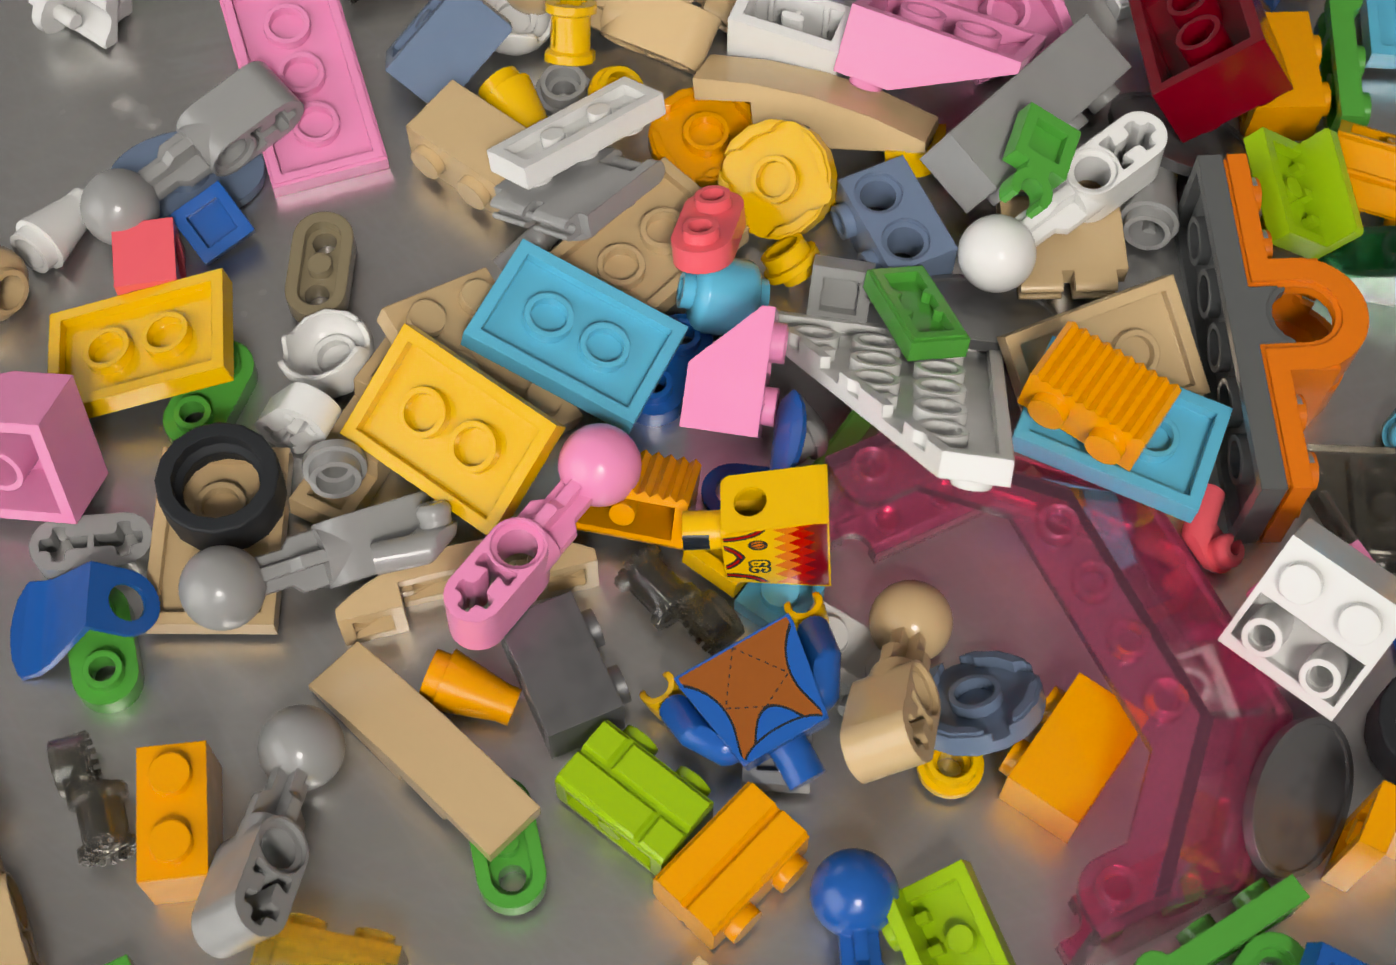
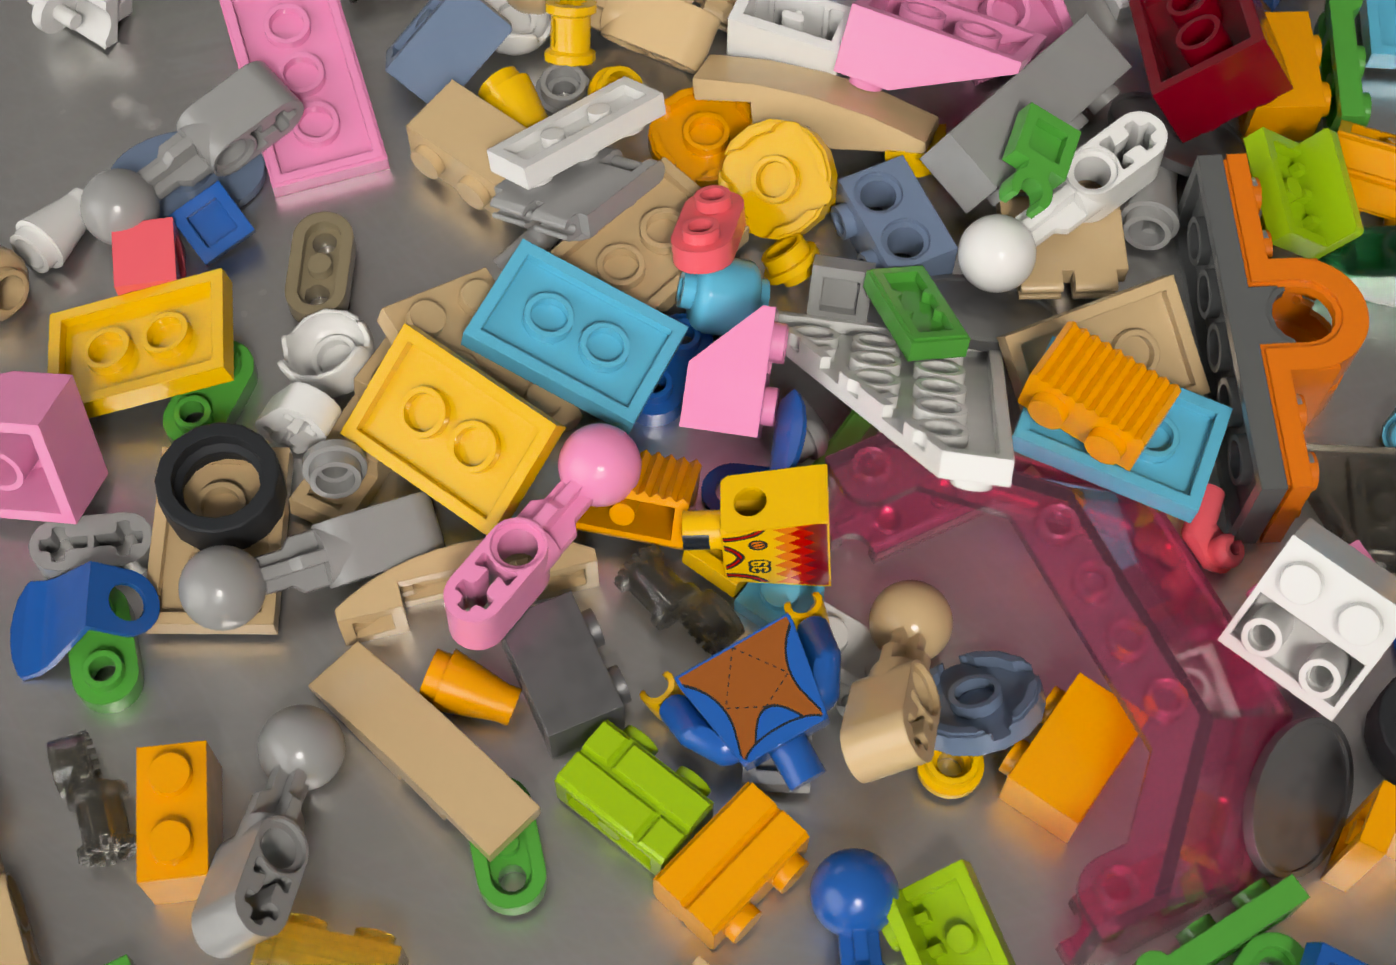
(422, 545): light grey arm -> none

